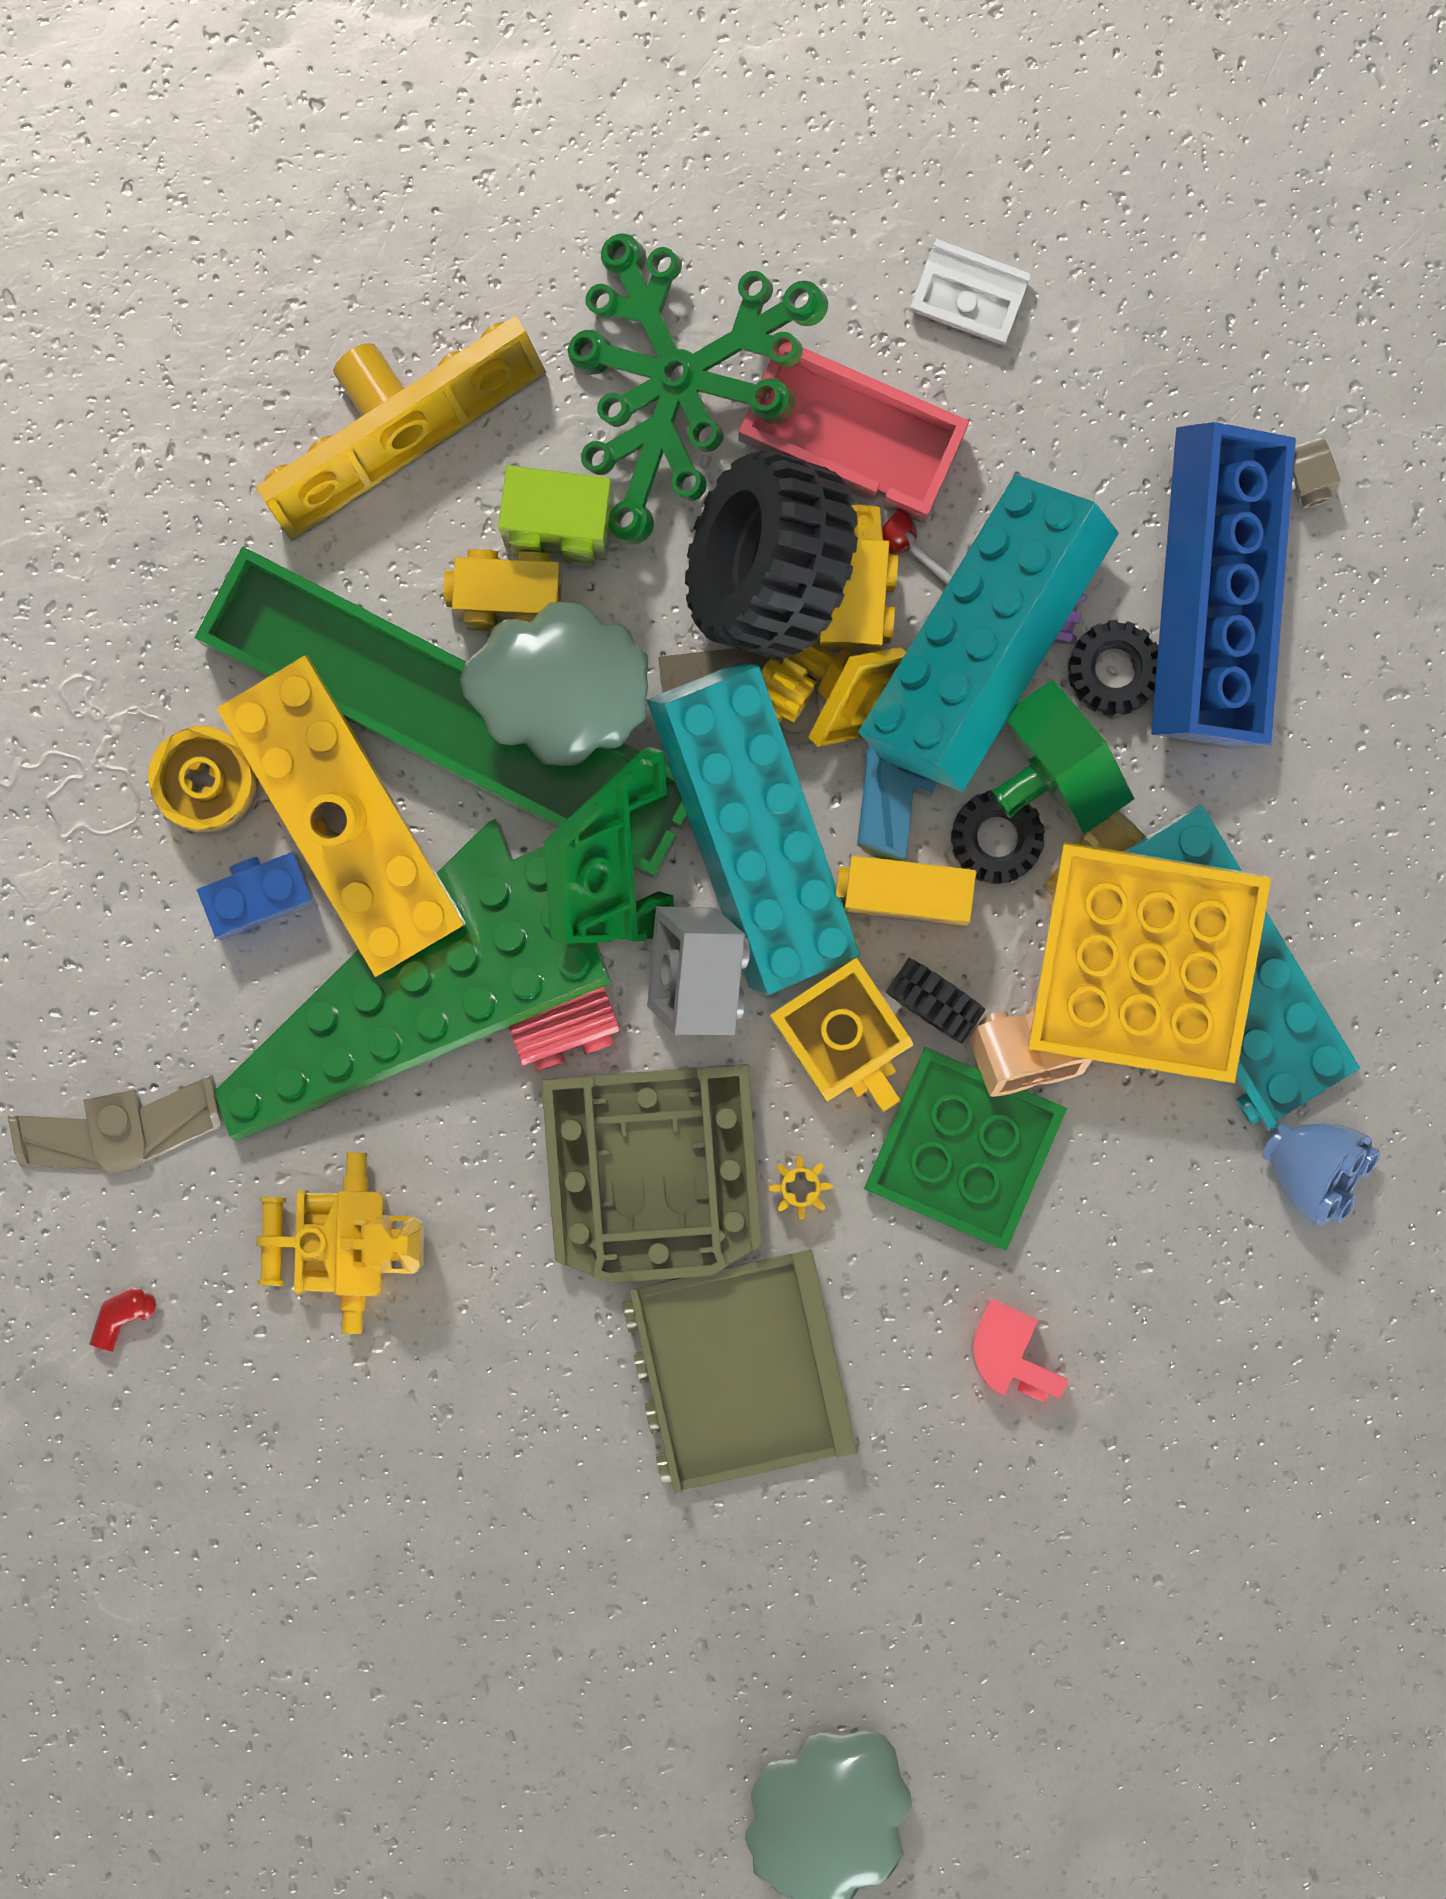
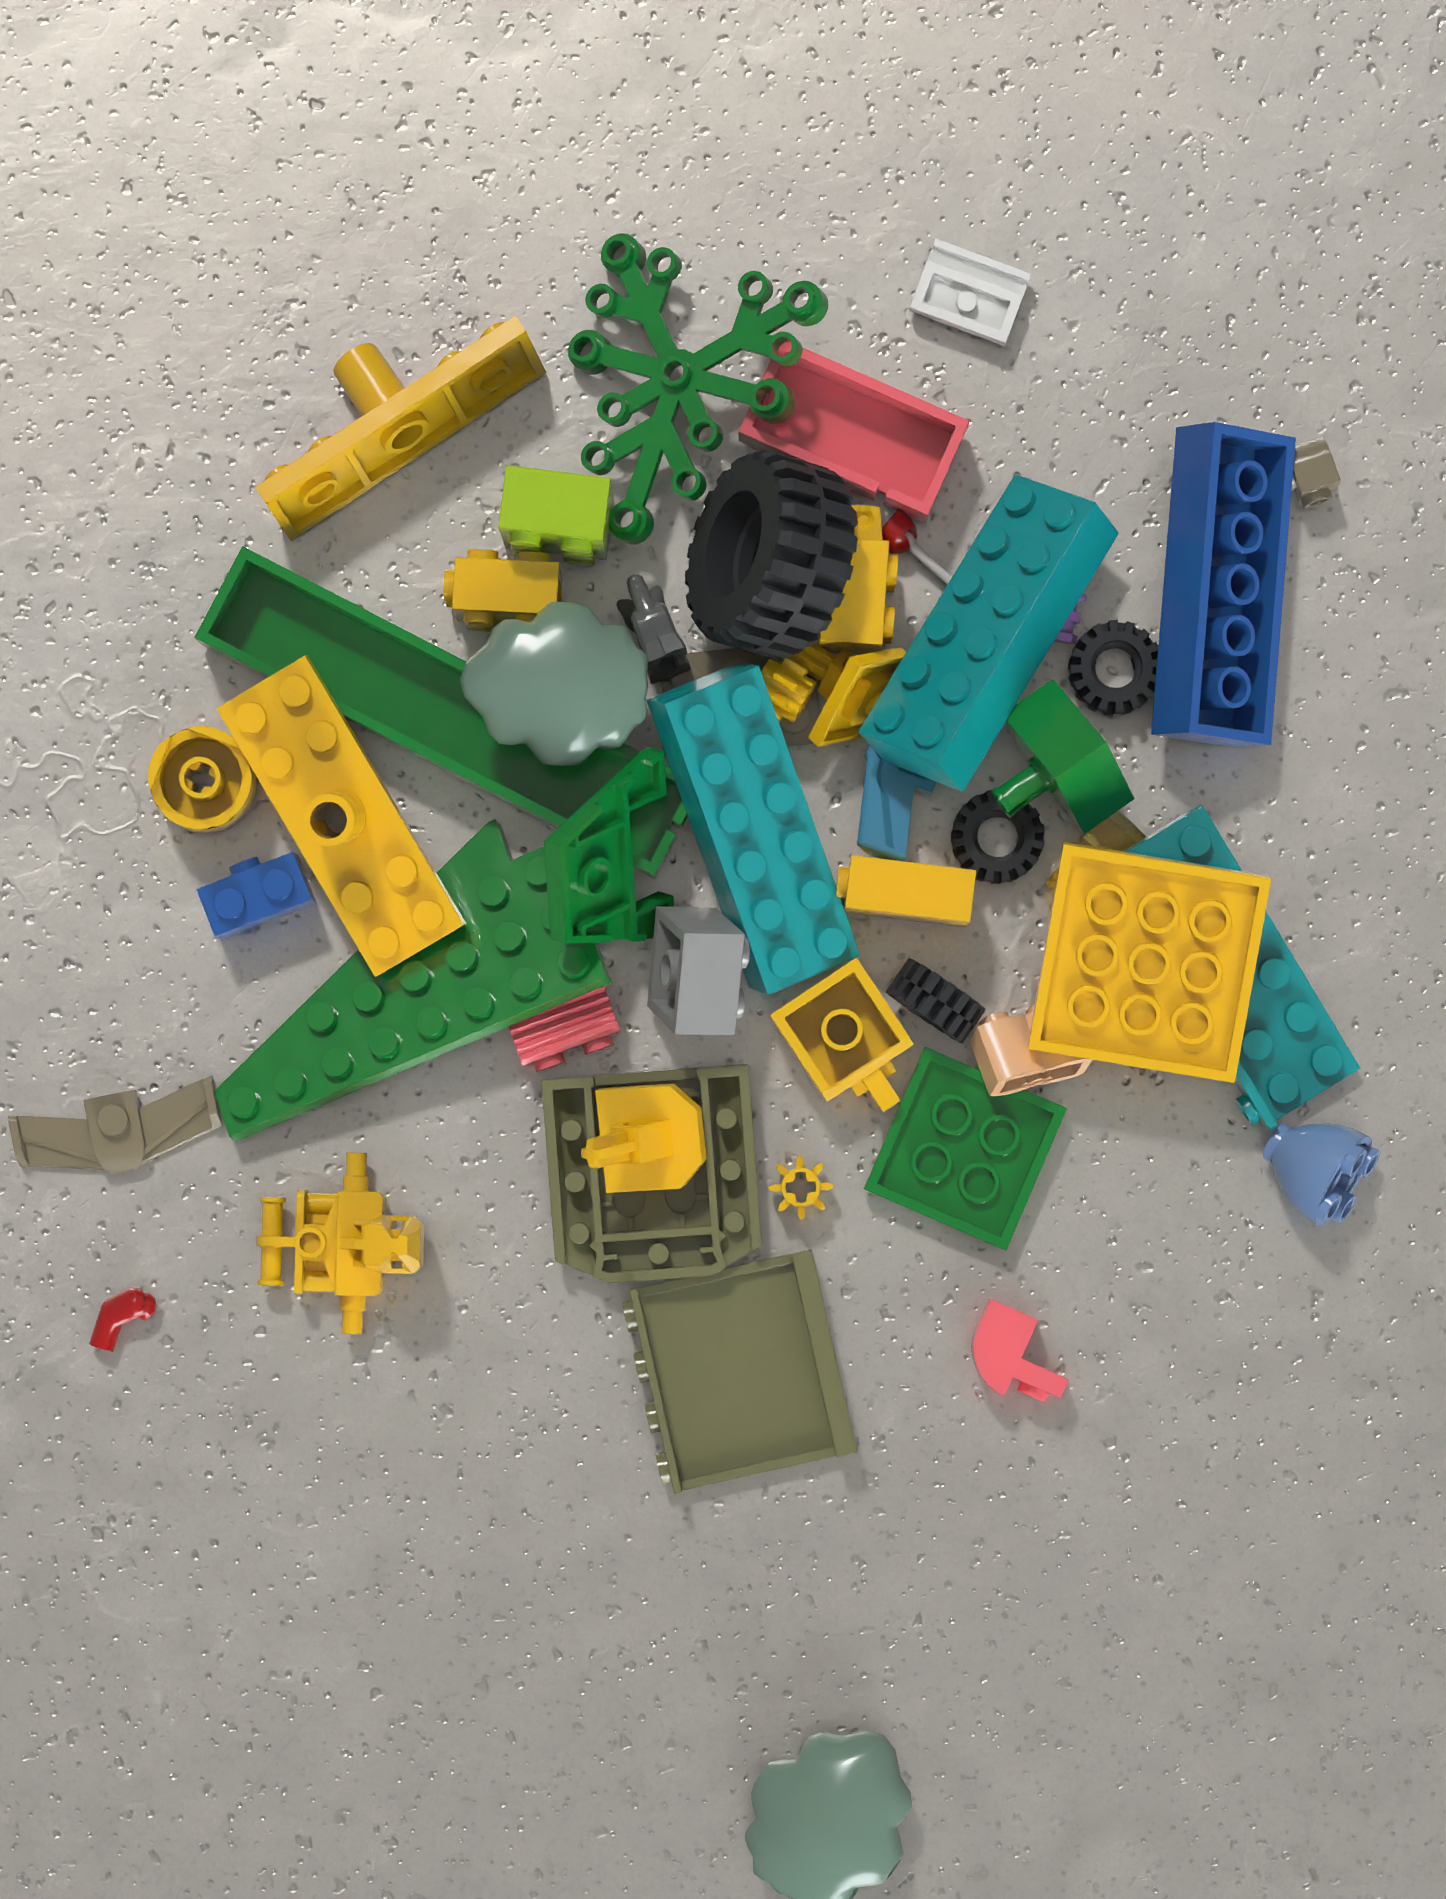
(646, 1138): none -> yellow piece
(654, 629): none -> dark grey animal

